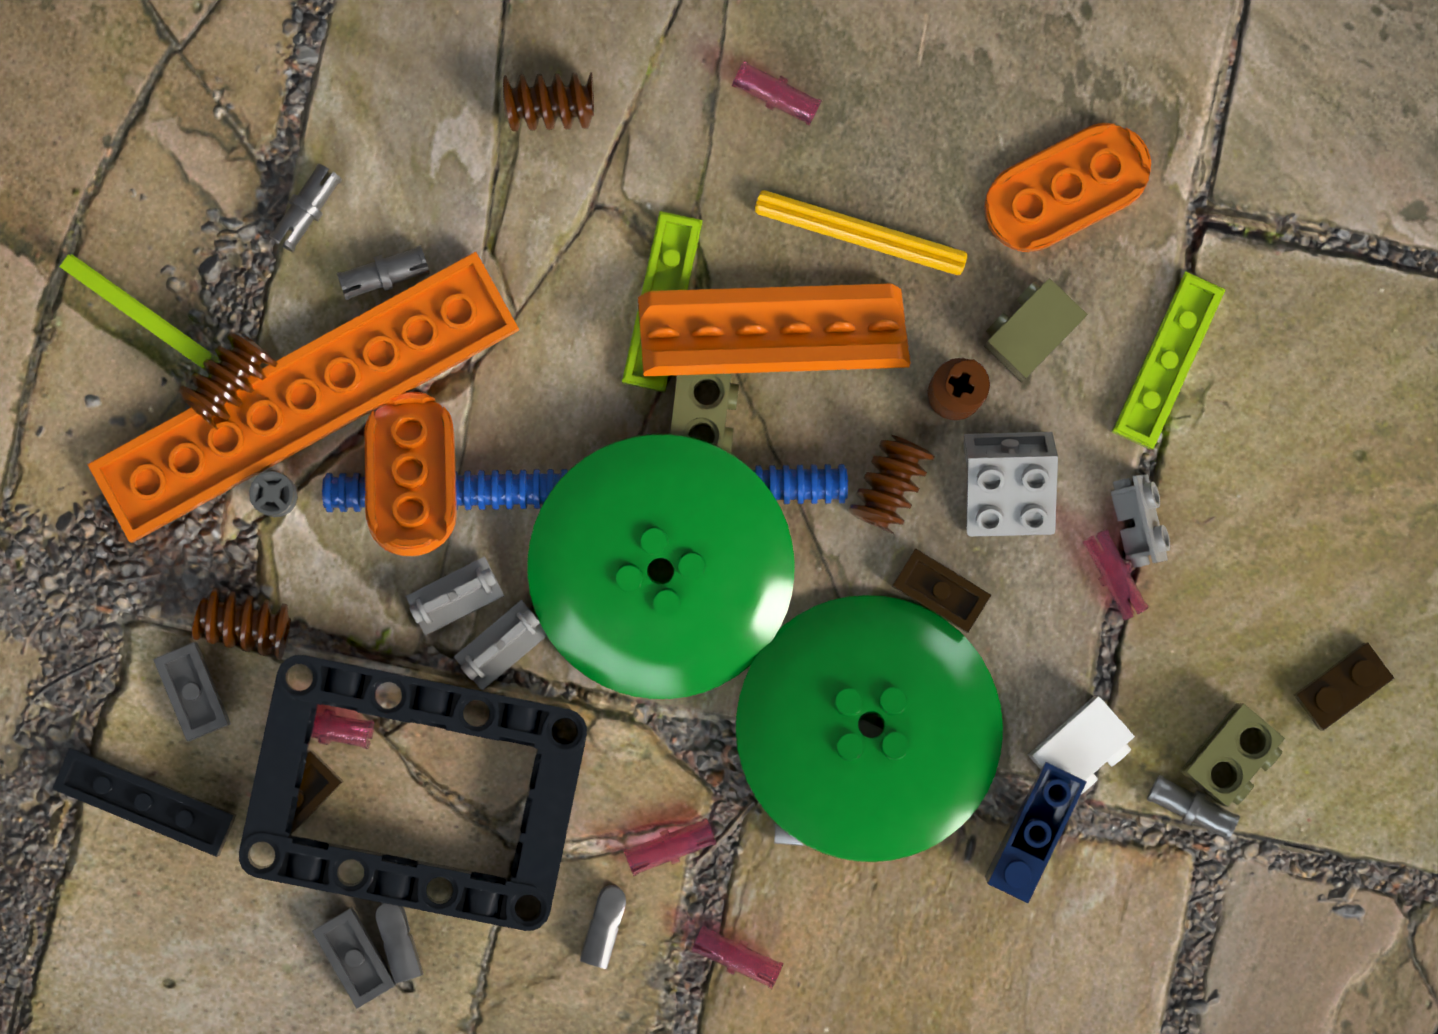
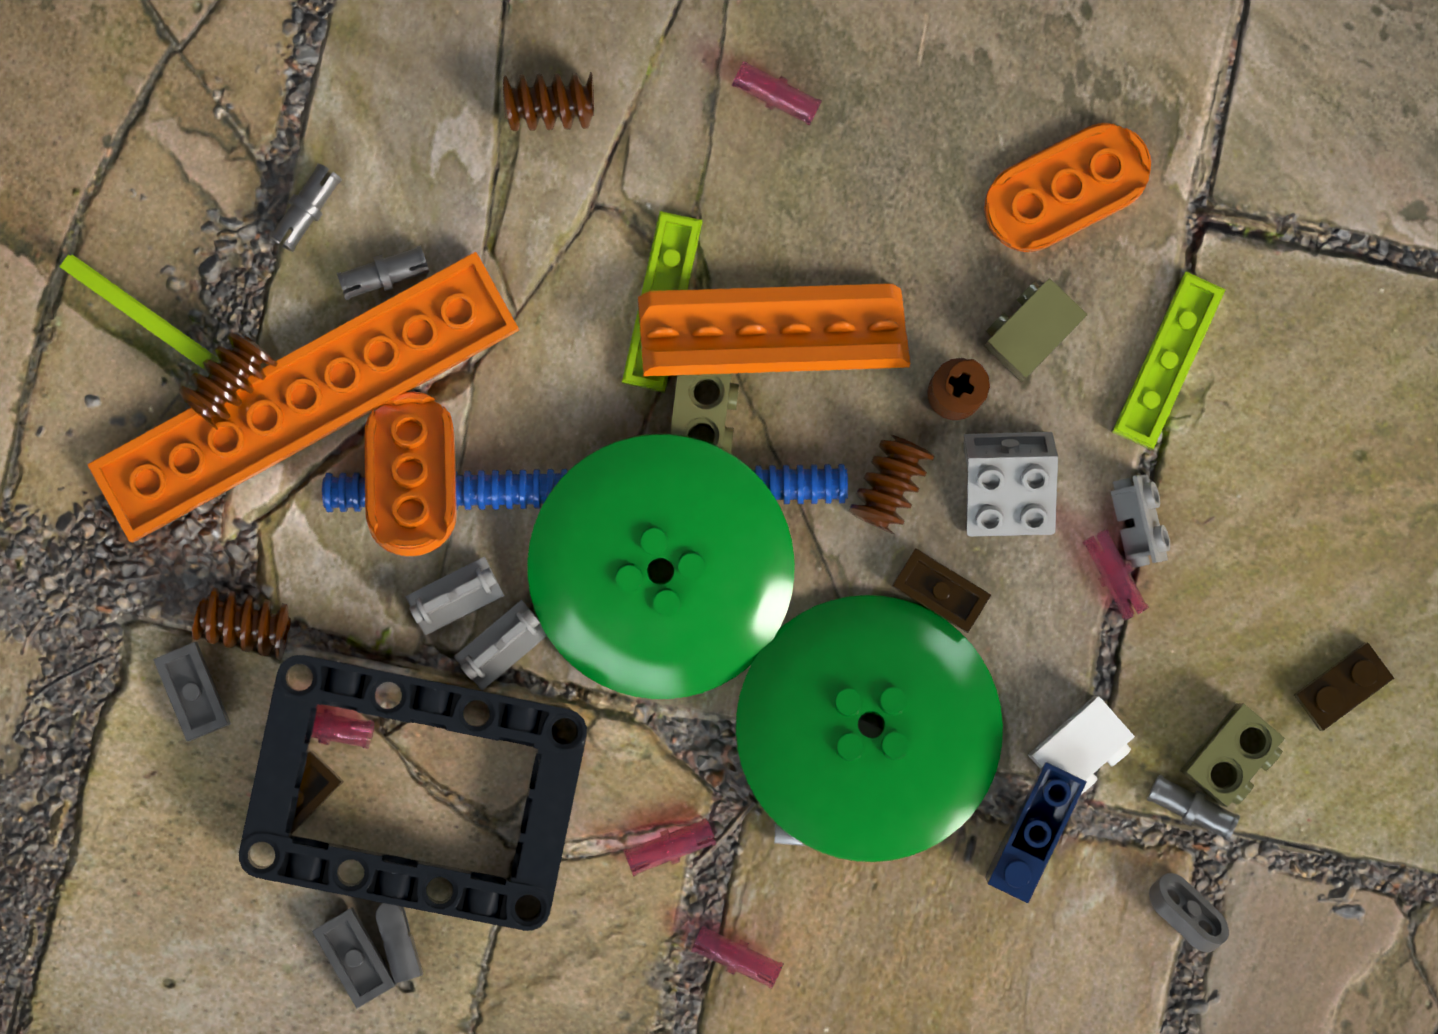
(144, 802): black plate -> none
(268, 489): dark grey wheel -> none
(604, 927): flat silver bar -> none
(860, 232): yellow axle -> none
(1189, 912): none -> flat silver plate

